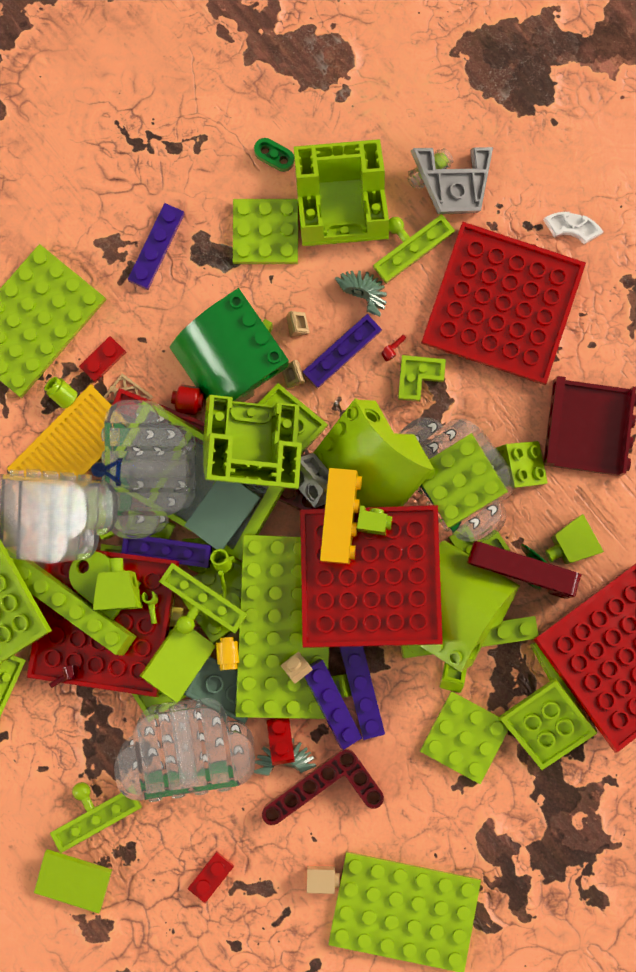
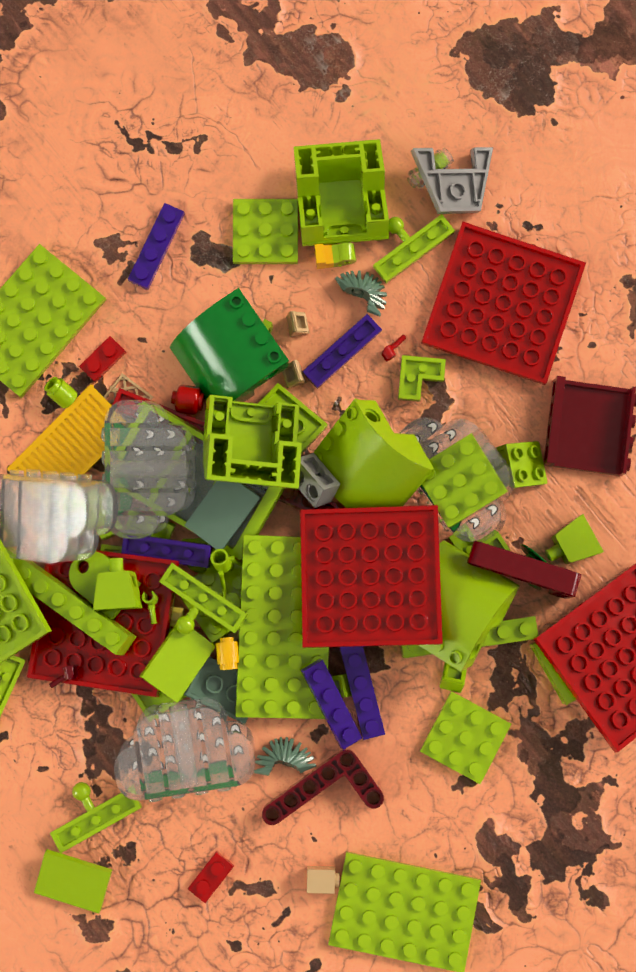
(100, 469): clear blue piece -> none
(276, 153): green plate -> none
(280, 741): red plate -> none
(296, 667): tan plate -> none
(334, 255): none -> leg
(339, 516): yellow brick -> none
(373, 521): lime brick -> none
(548, 724): lime plate -> none
(573, 224): white tile -> none

